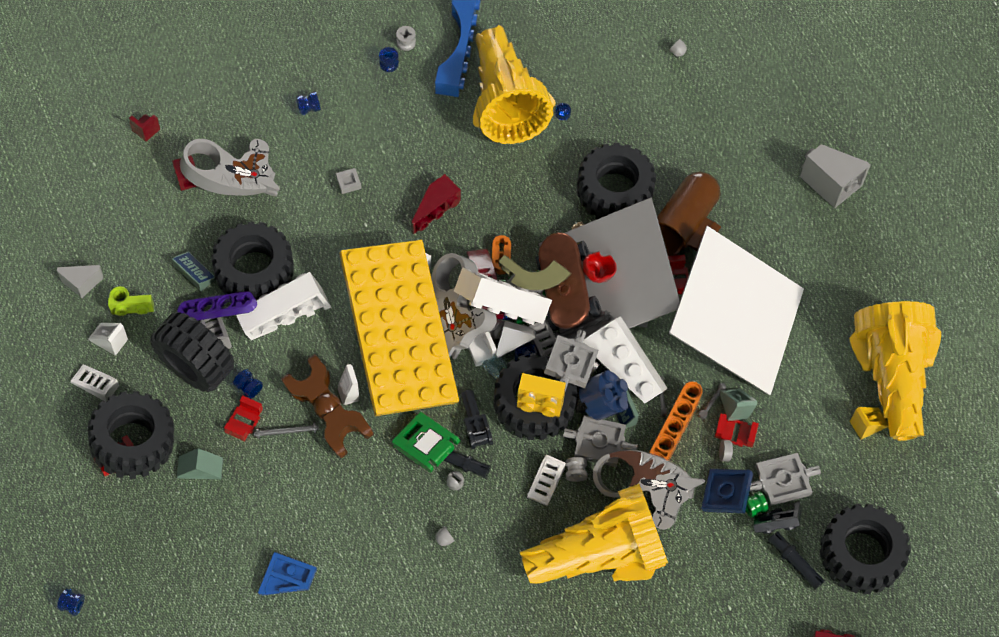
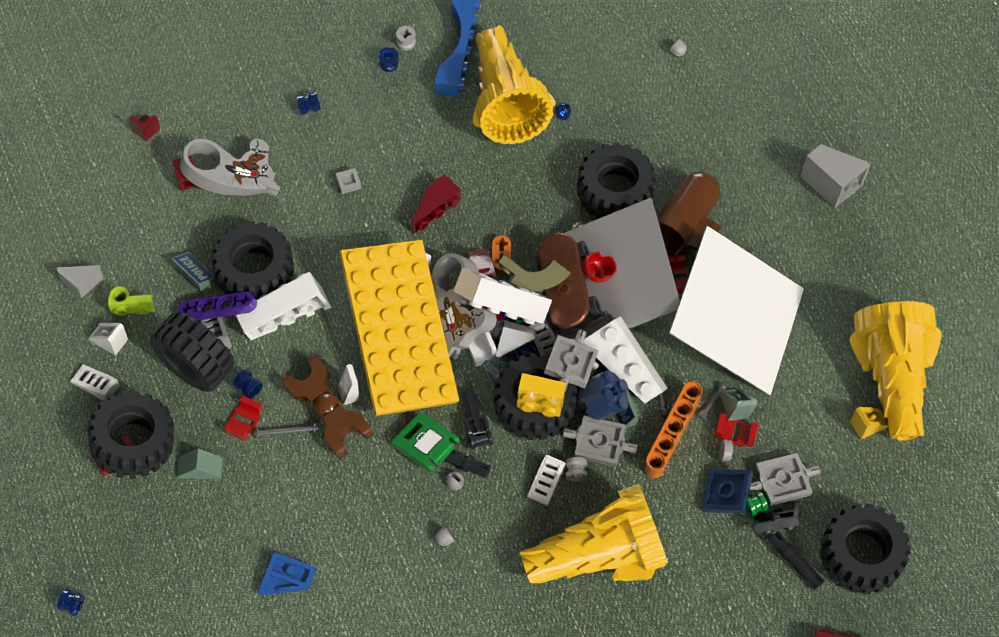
(665, 481): light grey animal -> none

